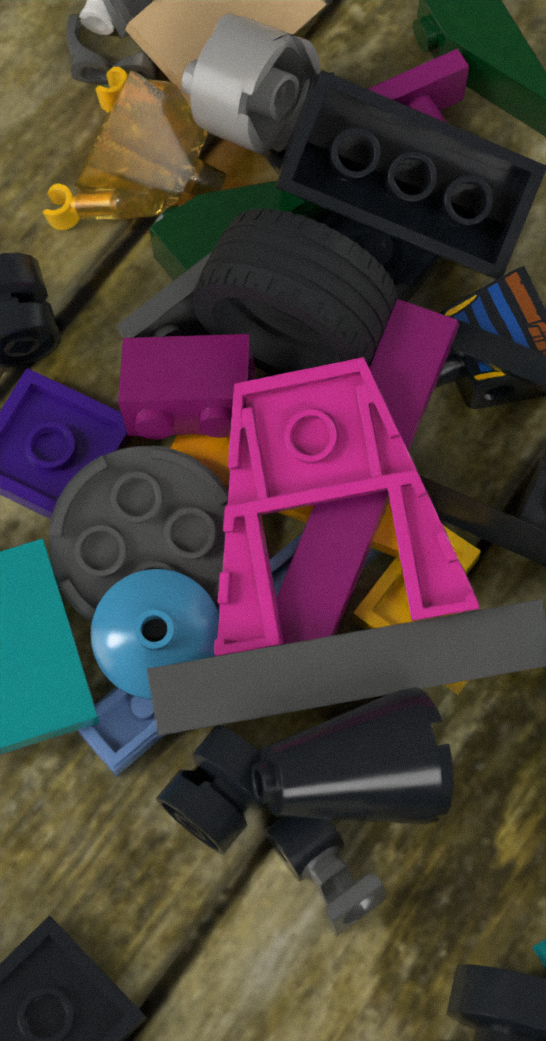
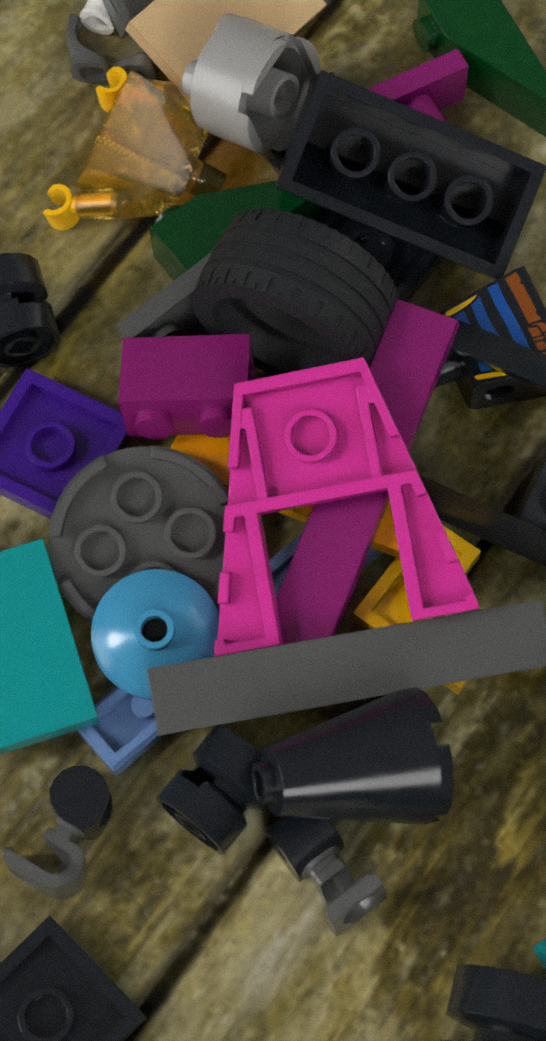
(82, 812): none -> leg

